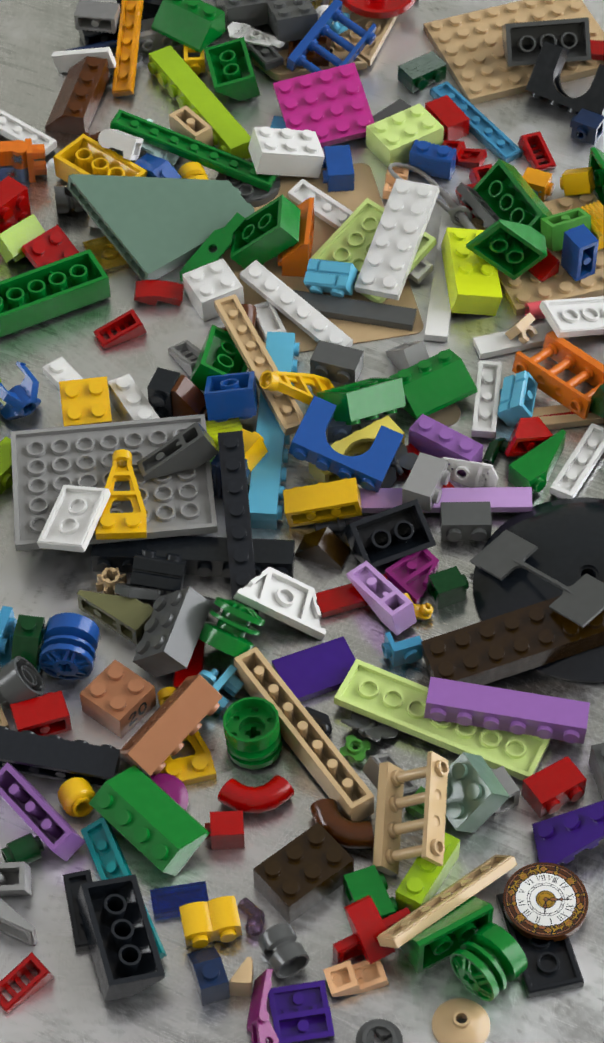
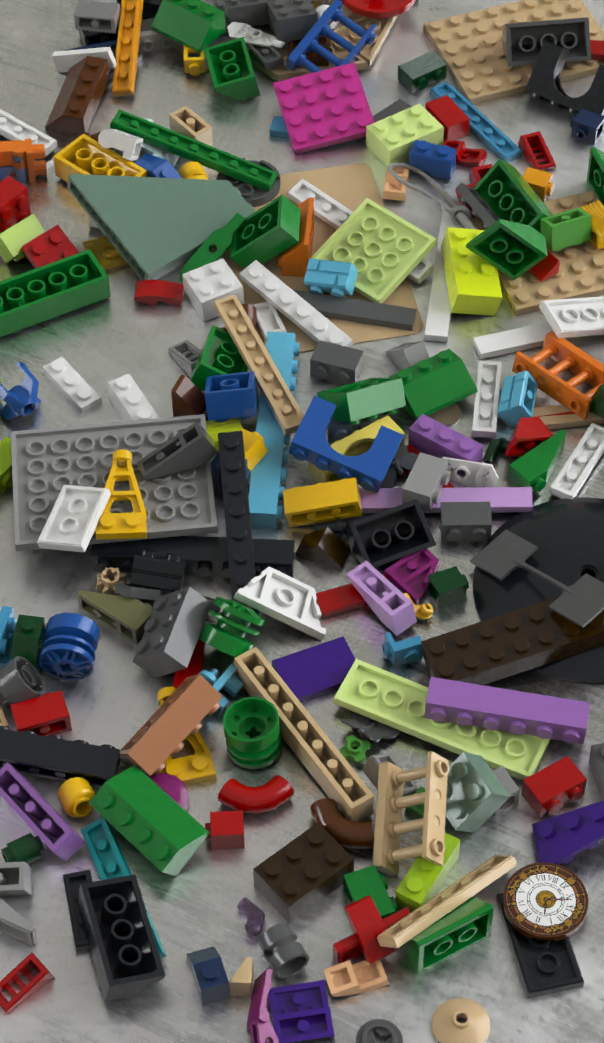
(66, 201): dark grey wheel -> none
(85, 401): yellow brick -> none
(118, 698): nougat brick -> none
(123, 321): red slope -> none
(160, 391): black brick -> none
(169, 899): clear blue tile -> none
(192, 92): lime brick -> none
(210, 921): yellow brick -> none
(282, 382): yellow plate -> none
(286, 152): white brick -> none
(321, 719): black arm -> none
(338, 27): medium azure arm -> none
(338, 168): blue brick -> none
(397, 239): white plate -> none
(488, 961): green wheel -> none
(521, 328): tan tile -> none
(534, 310): coral hose -> none
(577, 181): yellow brick -> none
(579, 252): blue brick -> none

